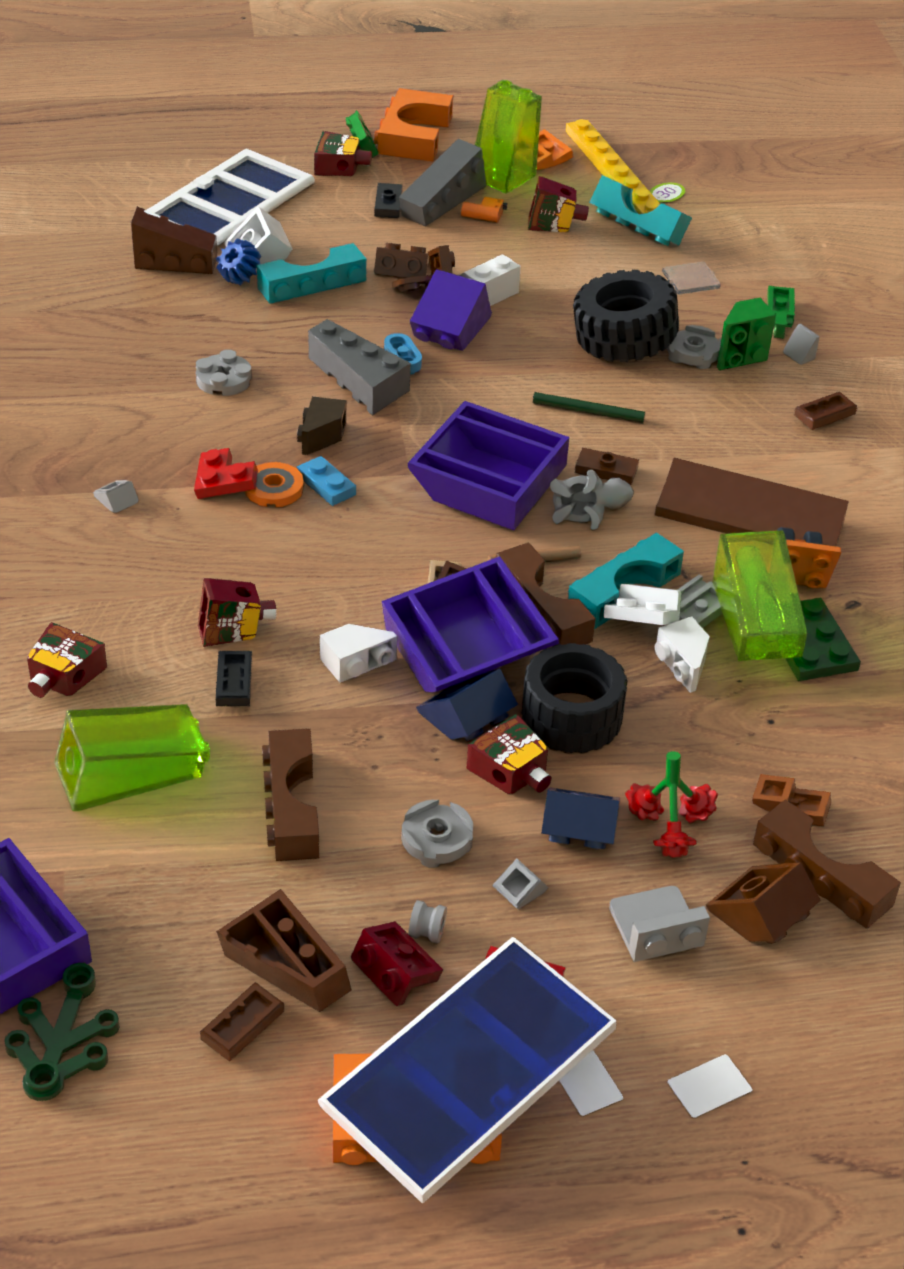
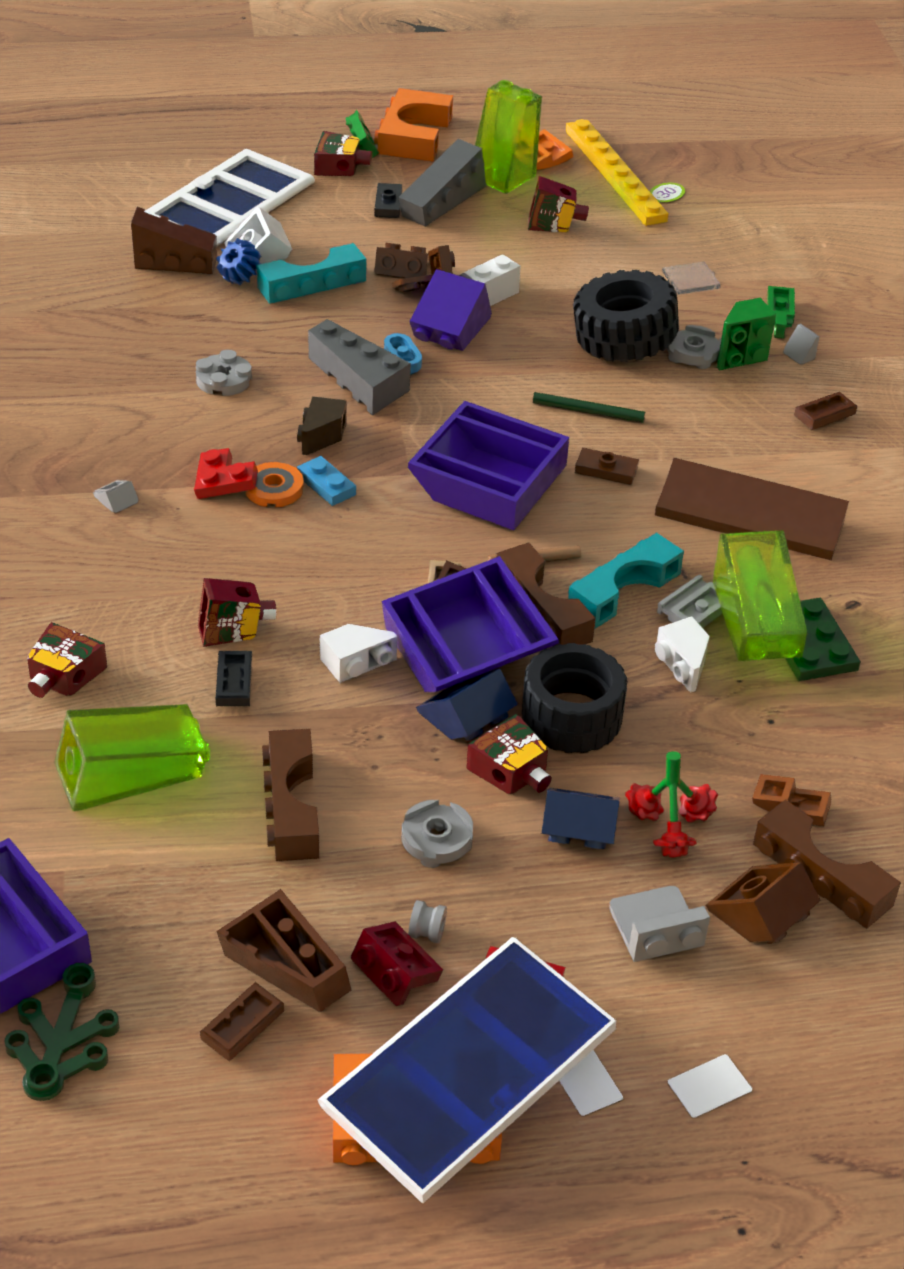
(489, 209): orange piece -> none
(519, 885): light grey slope -> none
(586, 497): light grey animal -> none
(645, 605): white bracket -> none
(663, 221): teal arch -> none
(810, 559): orange plate -> none

